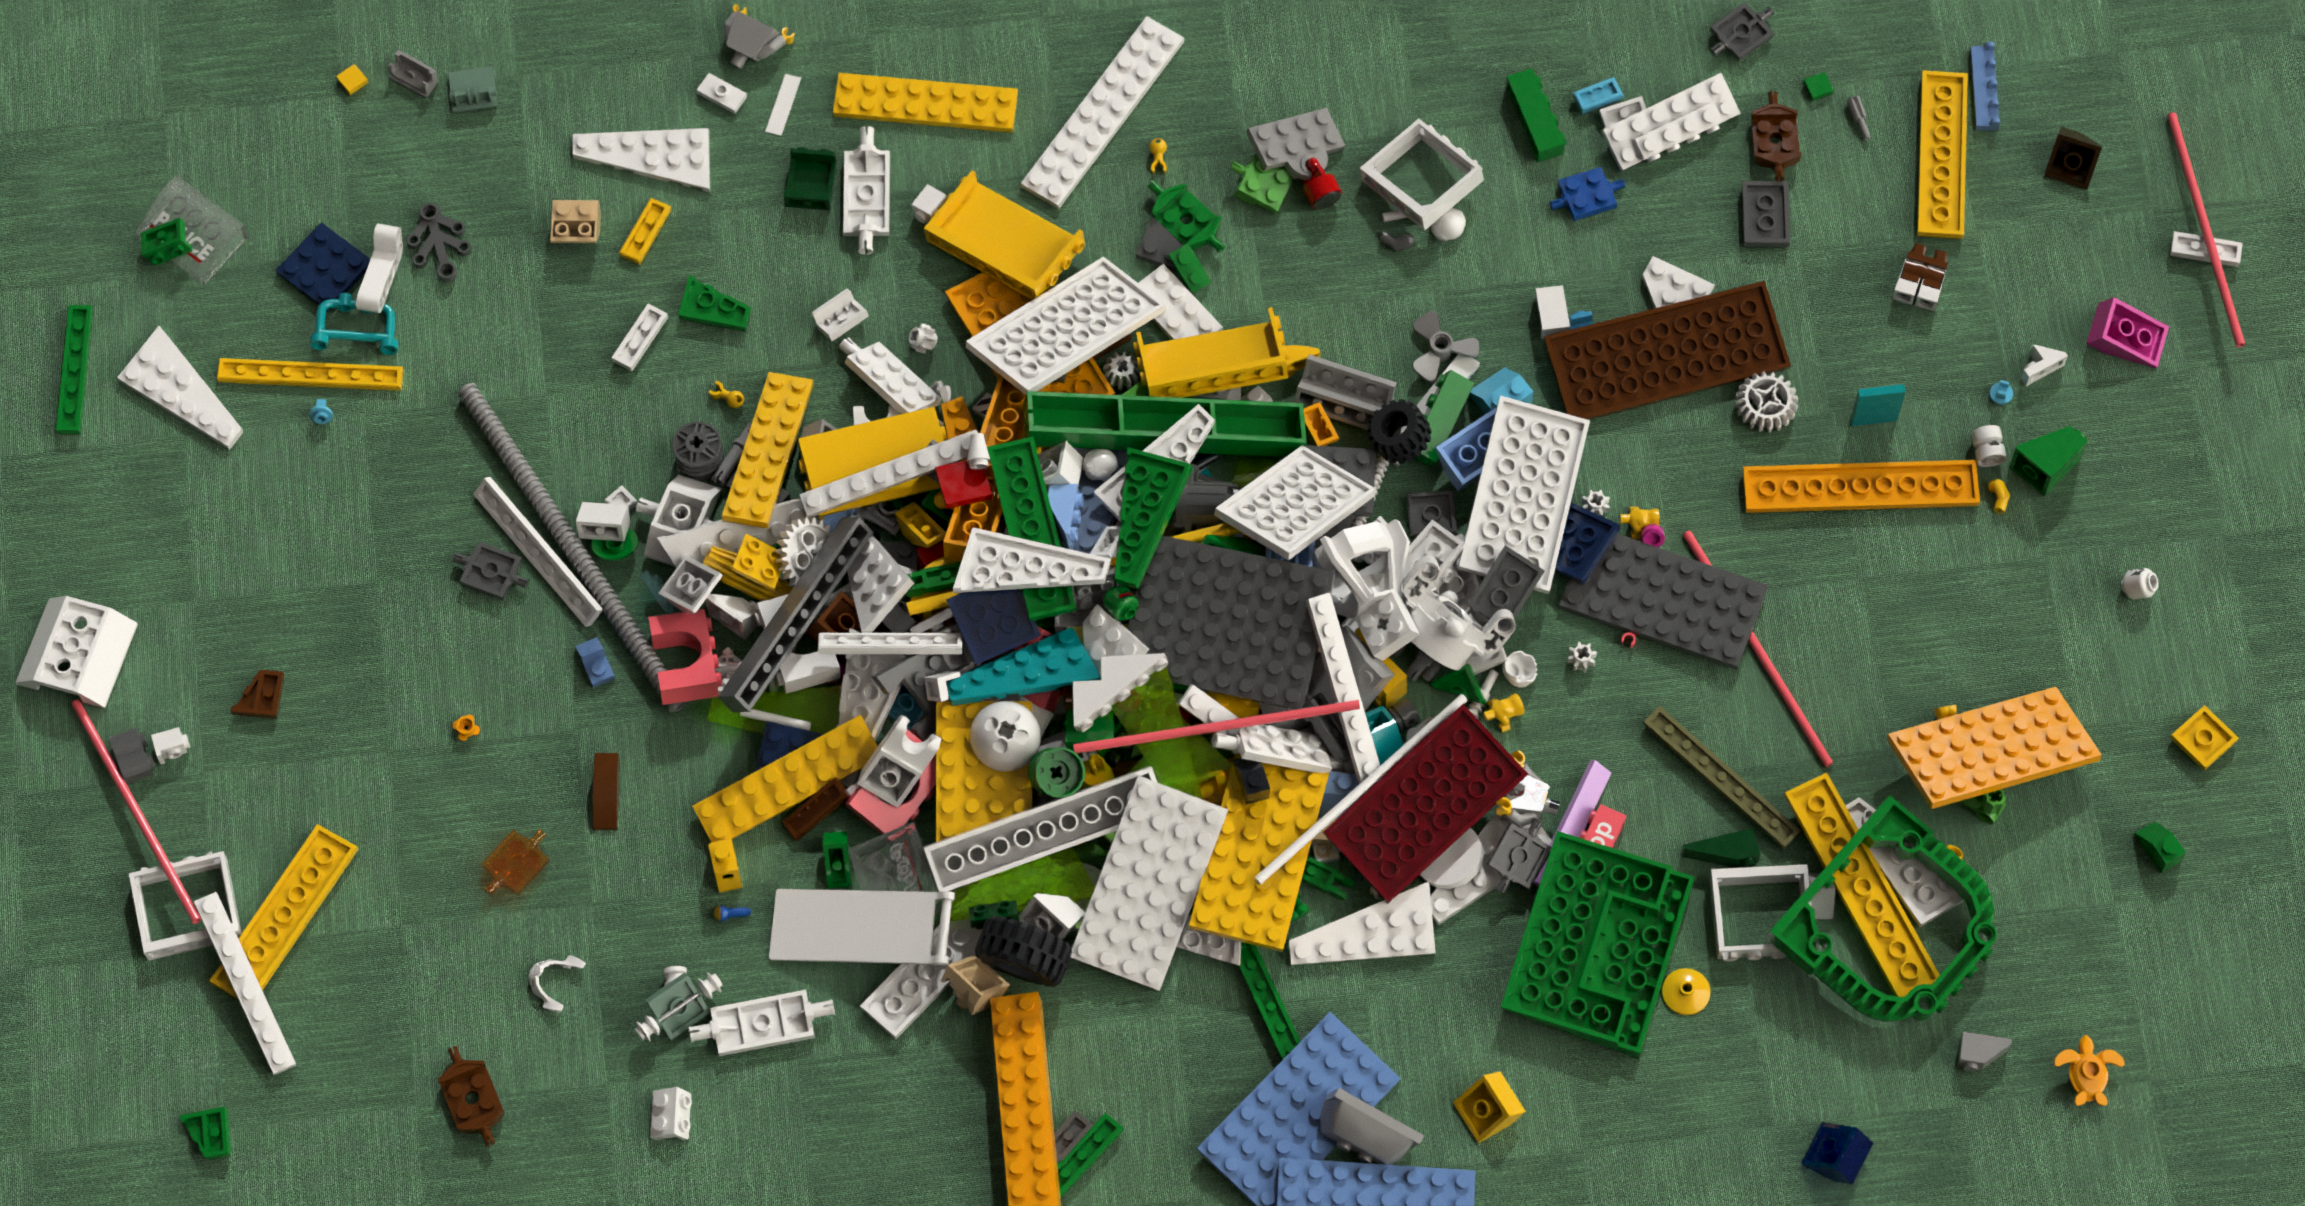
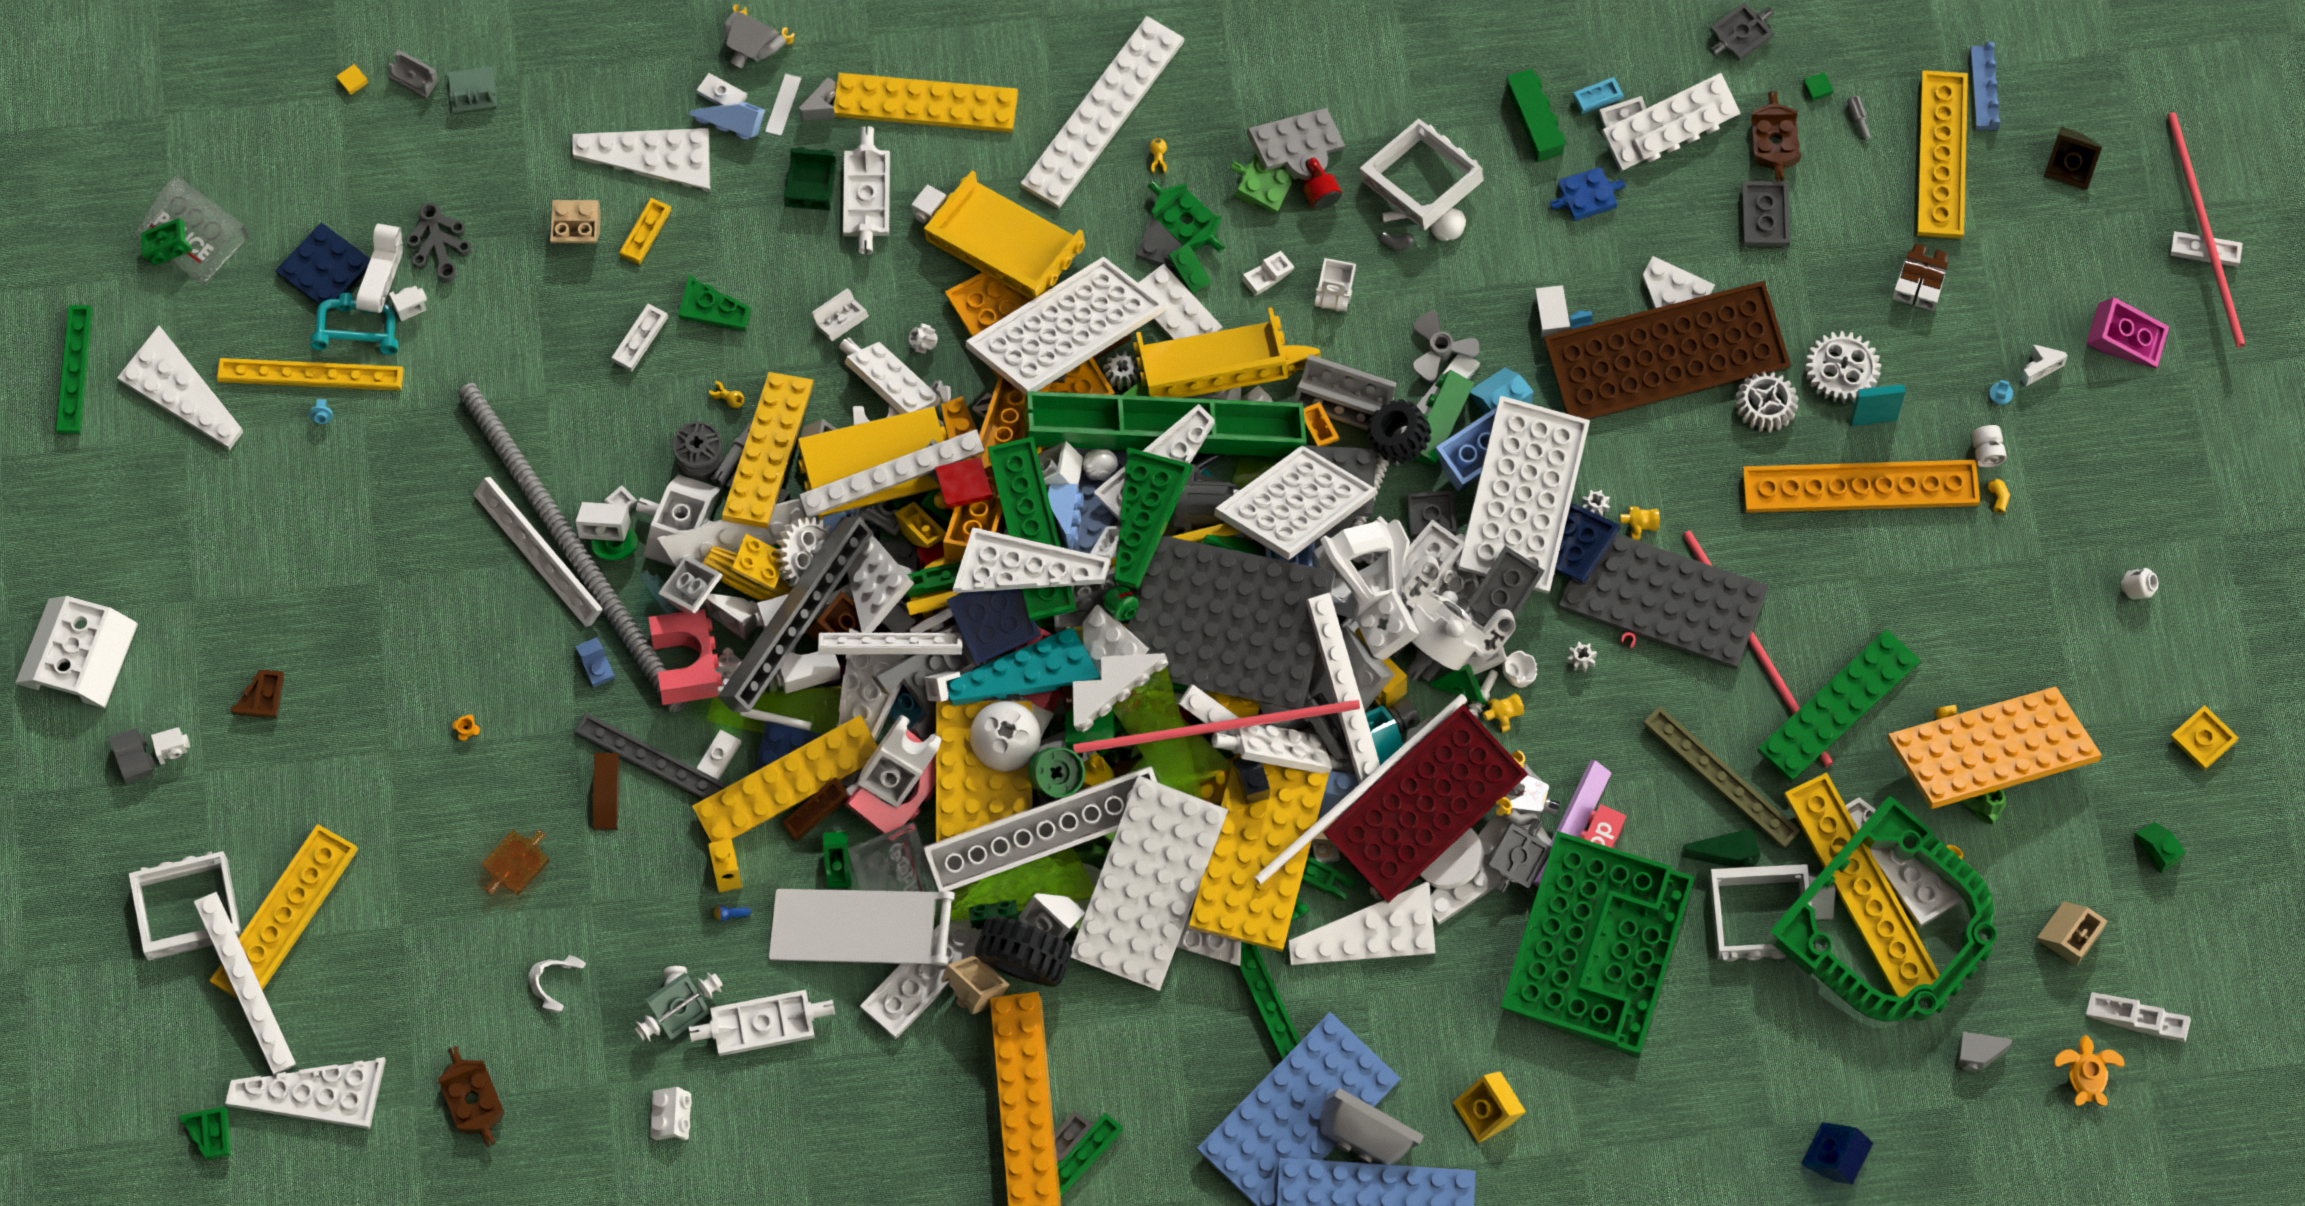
(136, 812): coral piece -> none
(322, 1094): none -> white wing
(408, 302): none -> white brick
(490, 570): dark grey plate -> none
(647, 757): none -> dark grey tile
(719, 754): none -> white plate
(738, 117): none -> light blue slope
(817, 105): none -> light grey slope
(978, 454): white cone -> none
(1268, 274): none -> white slope
(1335, 285): none -> white piece
(1653, 535): dark pink tile -> none
(1686, 1002): yellow dish -> none
(1838, 705): none -> green plate
(1847, 349): none -> white gear
(2048, 457): green slope -> none
(2072, 931): none -> tan slope
(2138, 1017): none -> white slope

